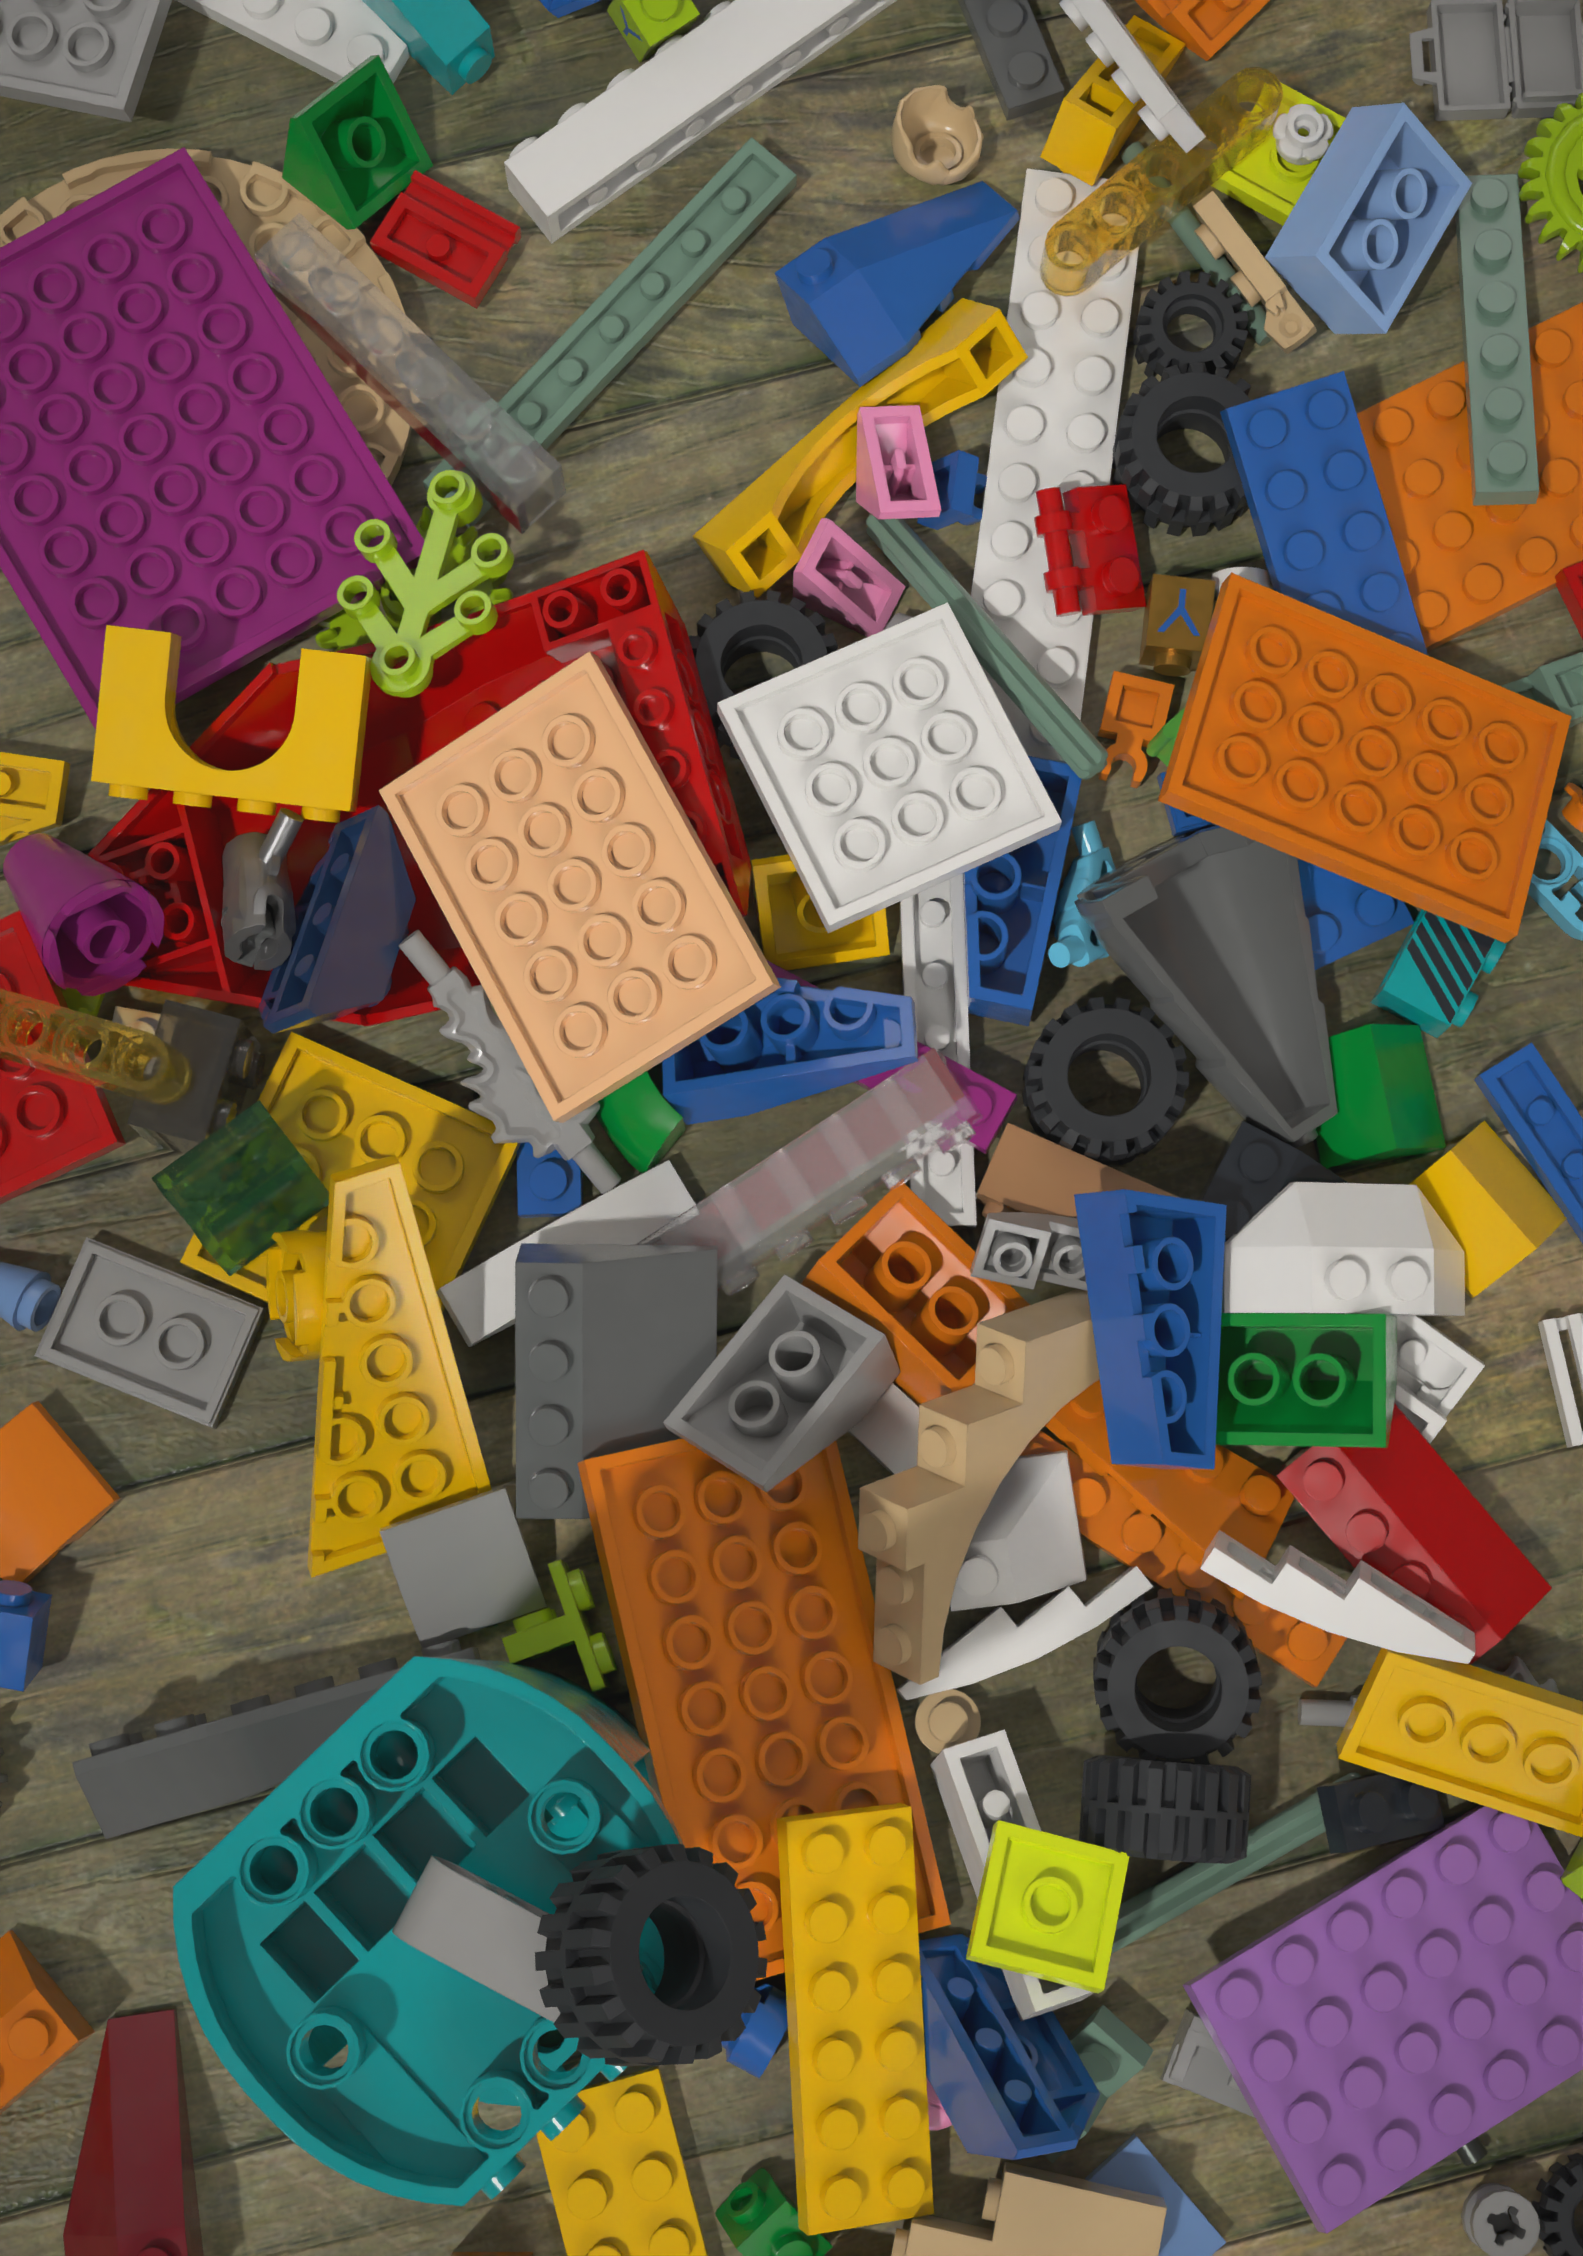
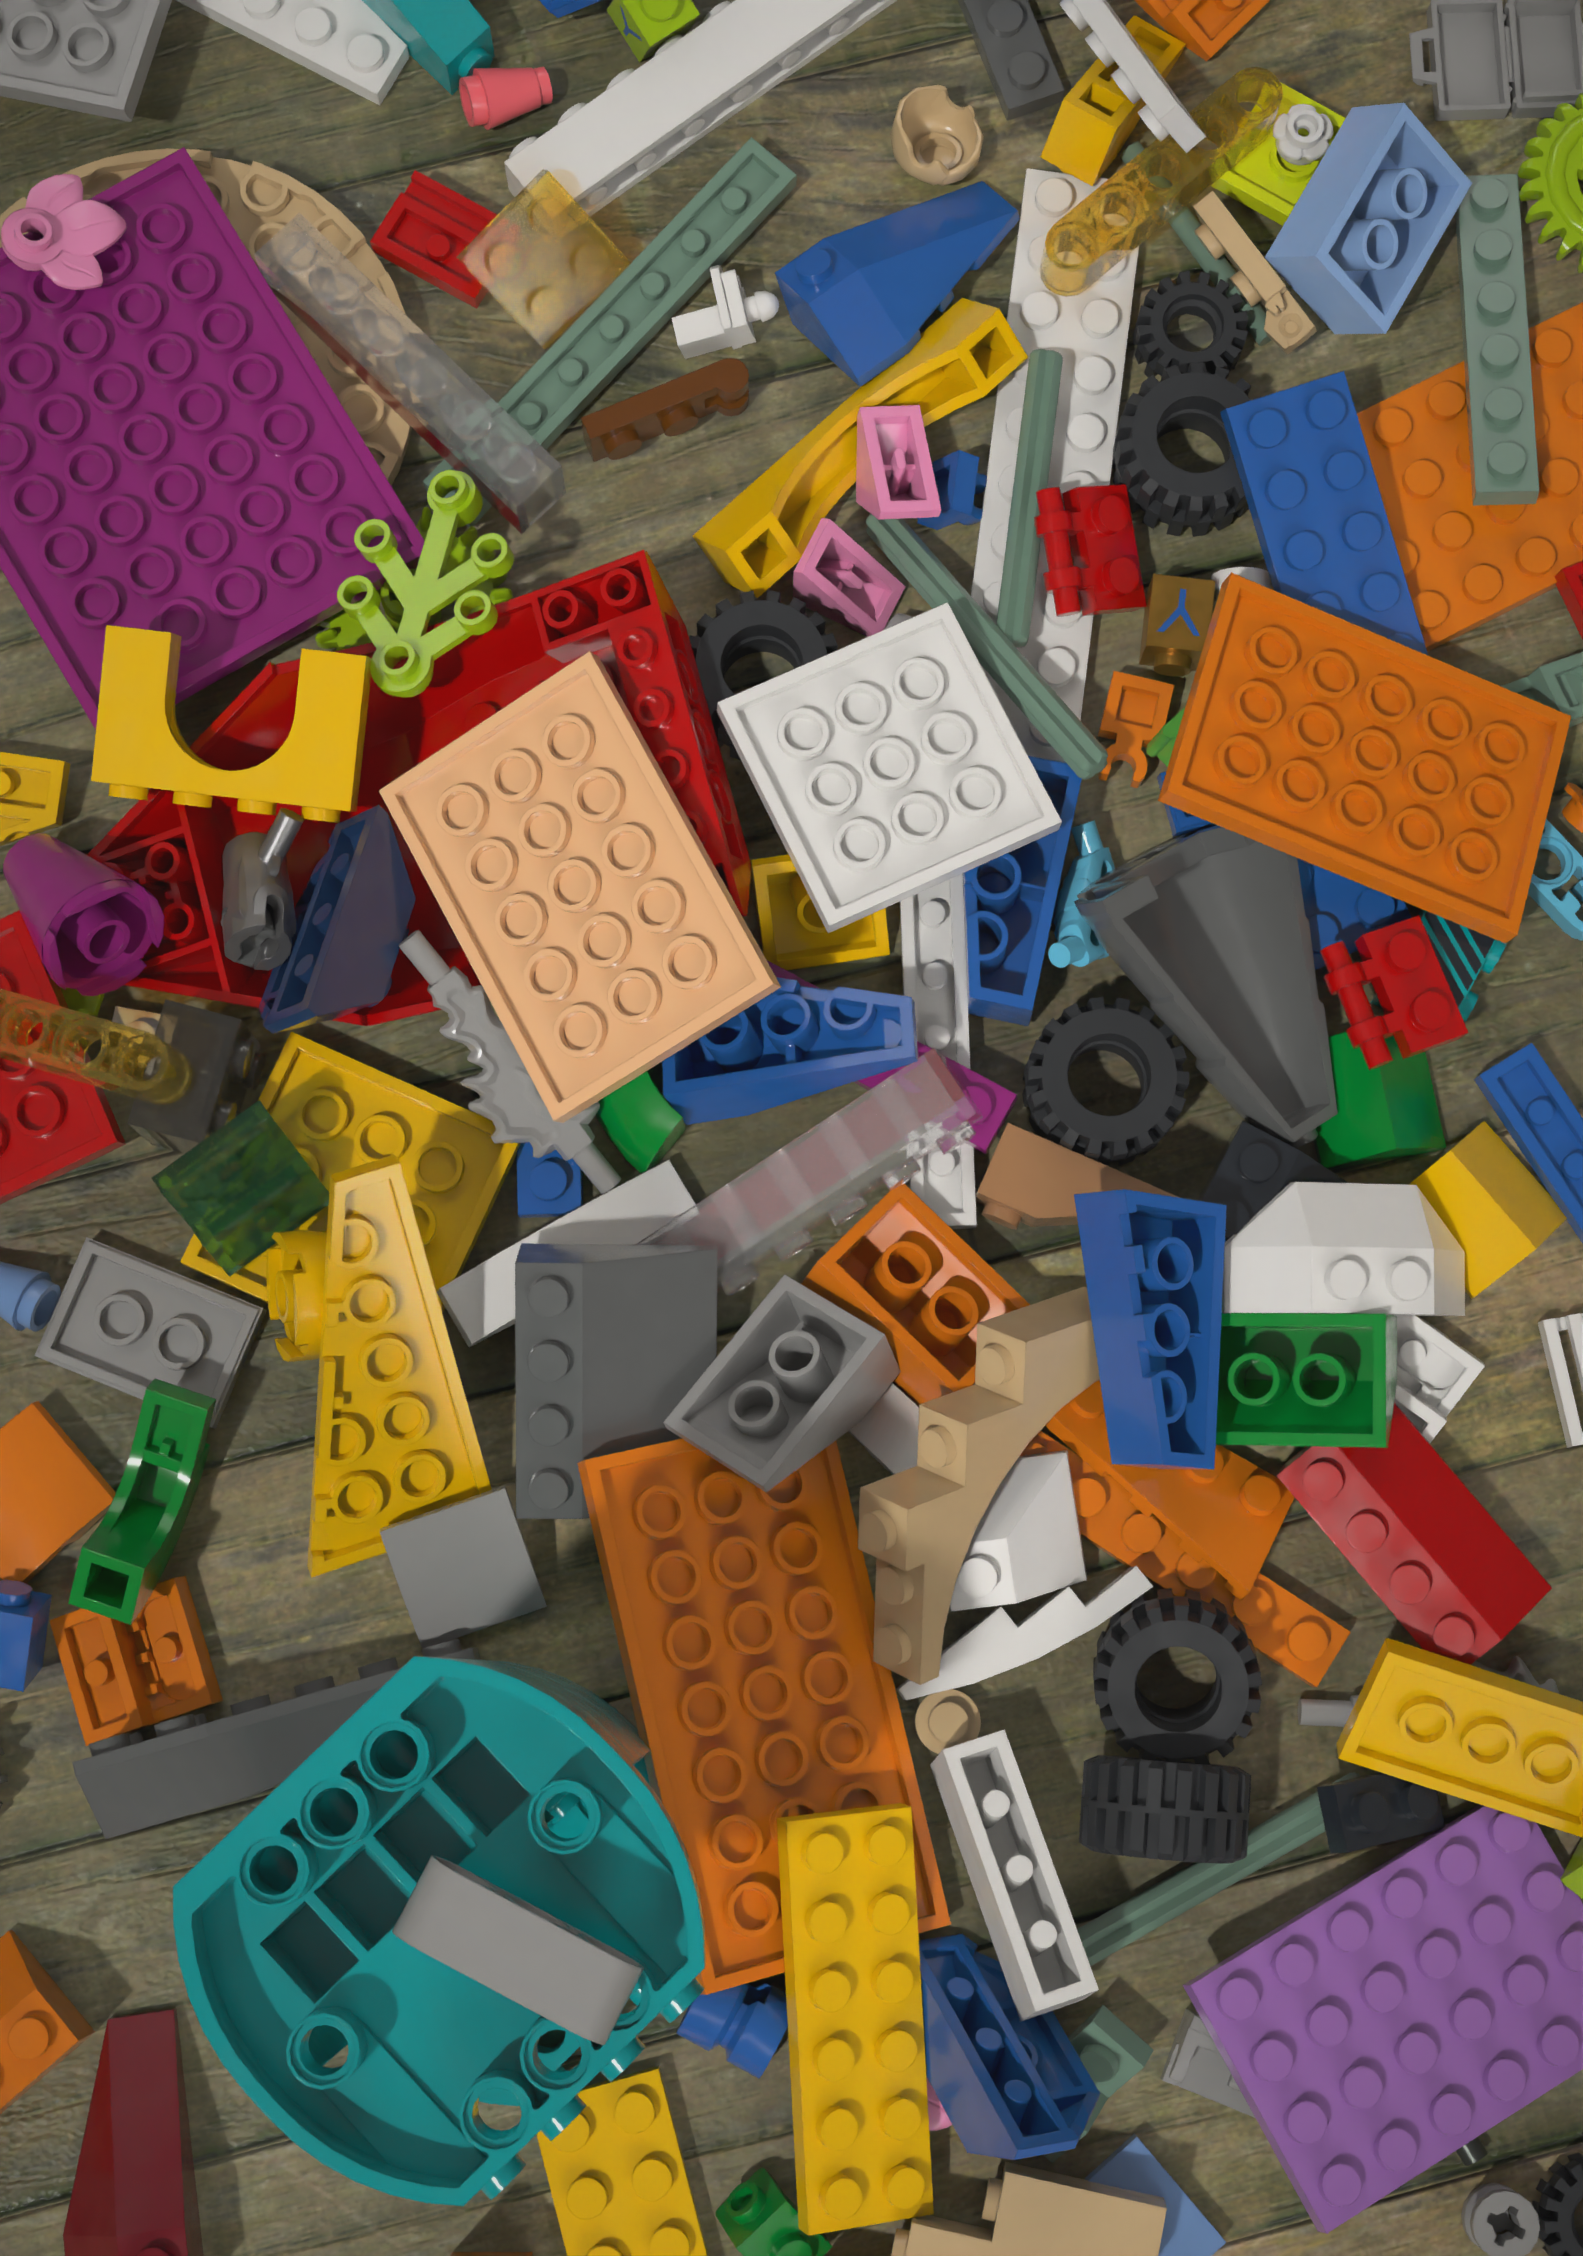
(71, 231): none -> bright pink plate
(140, 1671): none -> orange slope
(150, 1507): none -> green arch
(354, 146): green slope -> none
(503, 94): none -> coral cone
(543, 259): none -> clear yellow plate
(545, 1633): lime bracket -> none
(597, 1967): black tyre -> none
(667, 409): none -> reddish brown plate
(728, 321): none -> white piece
(1030, 476): none -> sand green axle
(1030, 1248): light grey slope -> none
(1048, 1907): neon yellow plate -> none
(1362, 1608): white slope -> none
(1408, 986): none -> red plate

